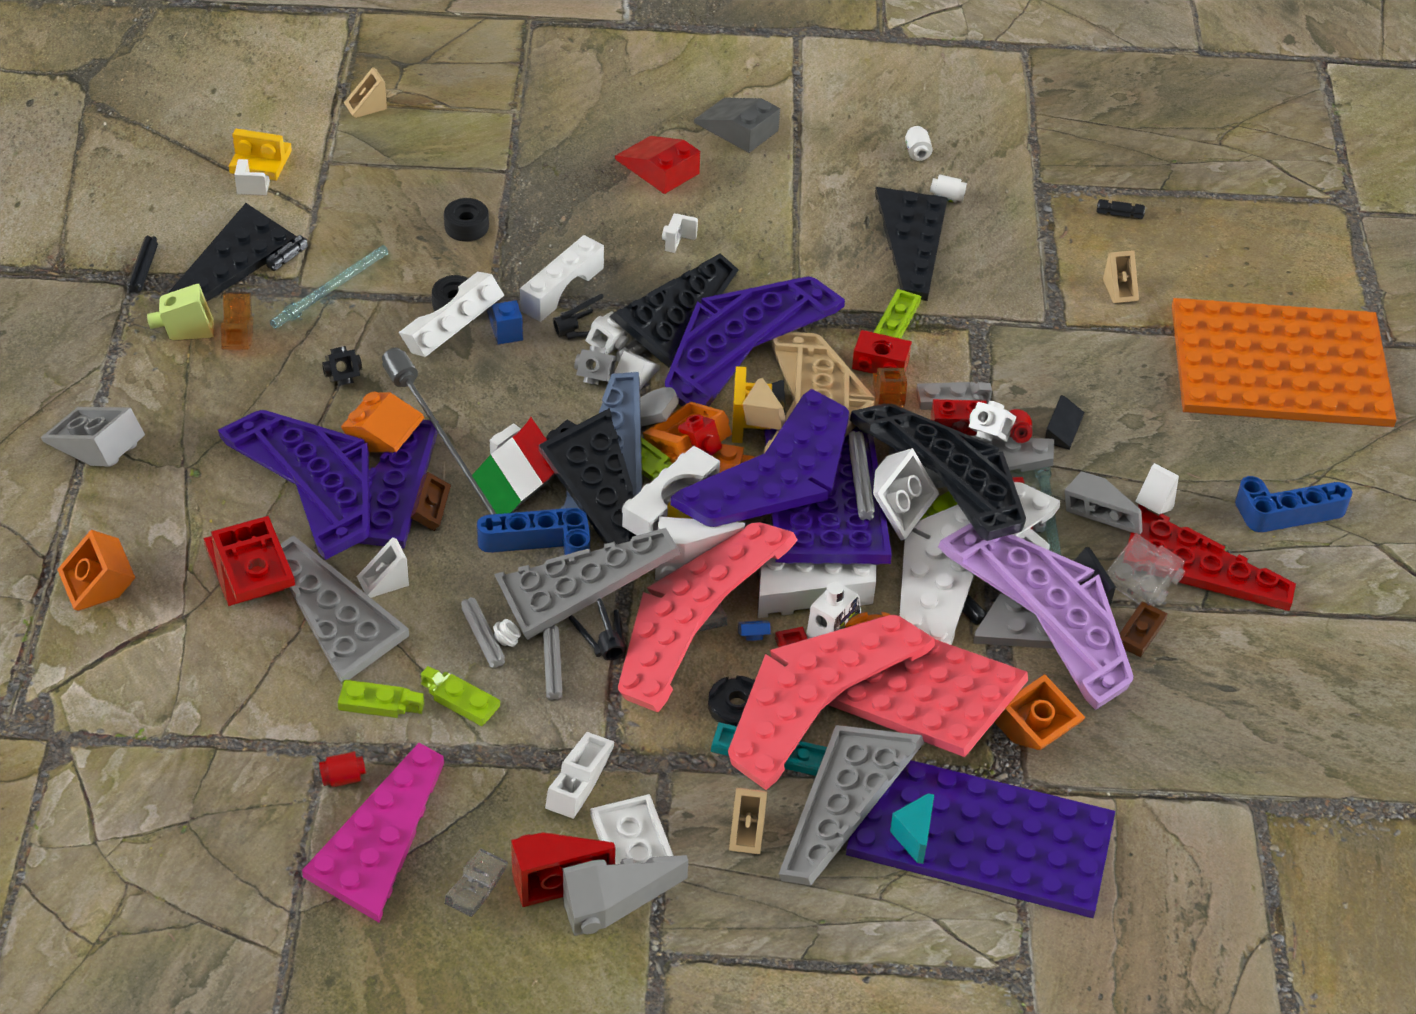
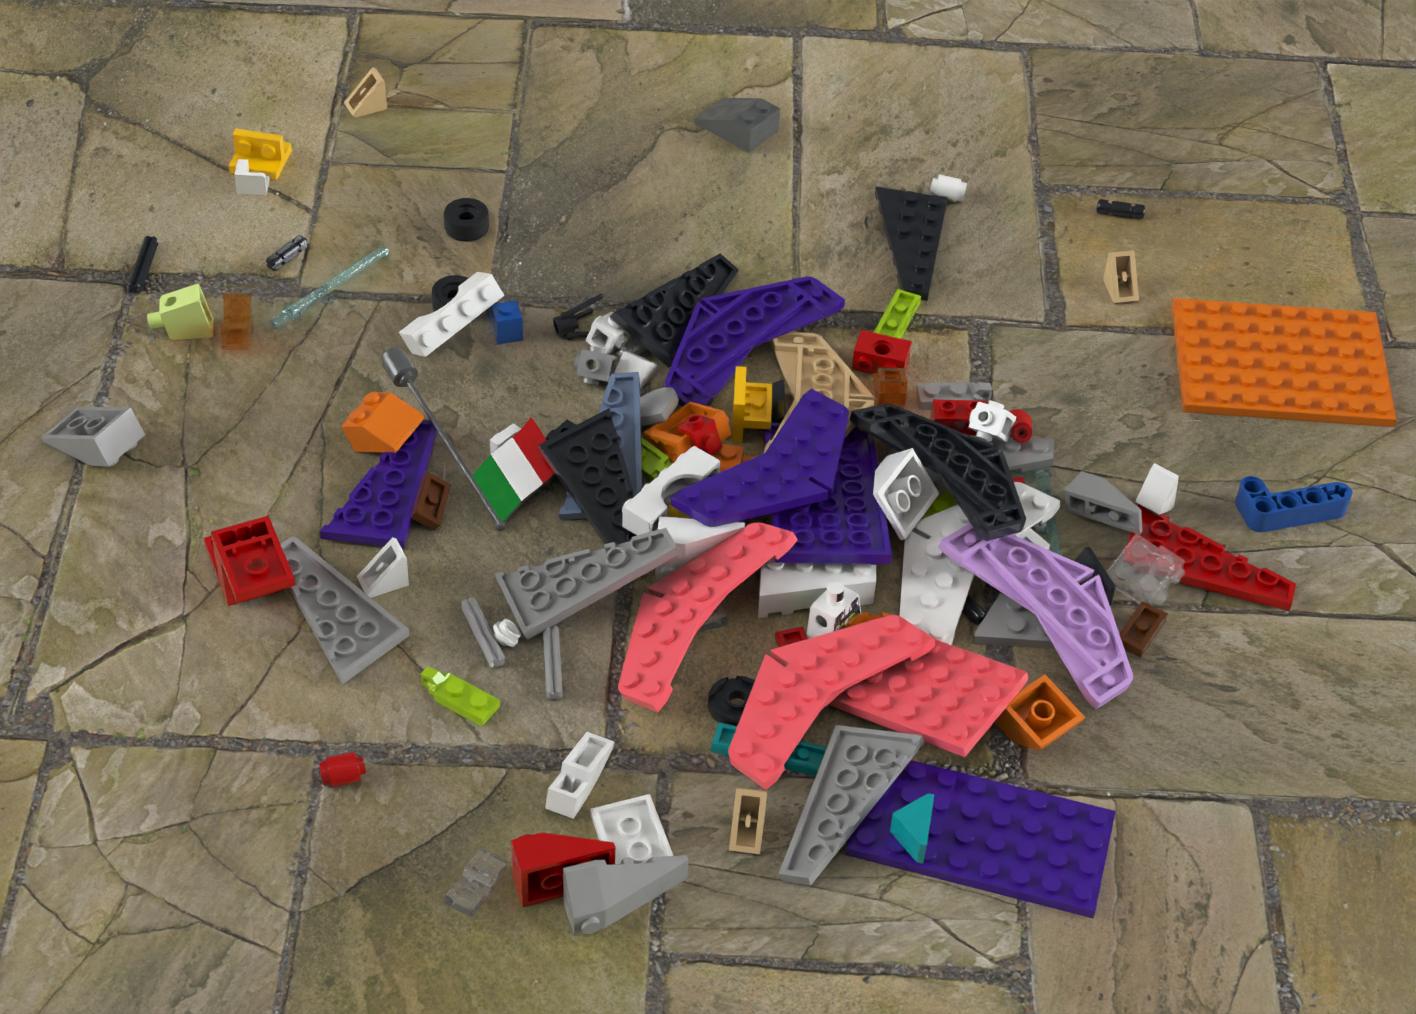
(96, 571): orange slope -> none
(235, 252): black wing -> none
(323, 465): dark purple wing -> none
(352, 365): black brick -> none
(374, 842): dark pink wing -> none
(379, 699): lime hinge -> none
(534, 530): blue beam -> none
(542, 292): white arch -> none
(610, 643): black plant -> none
(662, 161): red slope -> none
(679, 227): white bracket -> none
(754, 629): blue plate -> none
(763, 407): tan slope -> none
(861, 476): light grey axle -> none
(918, 143): white brick -> none
(1064, 423): black slope -> none

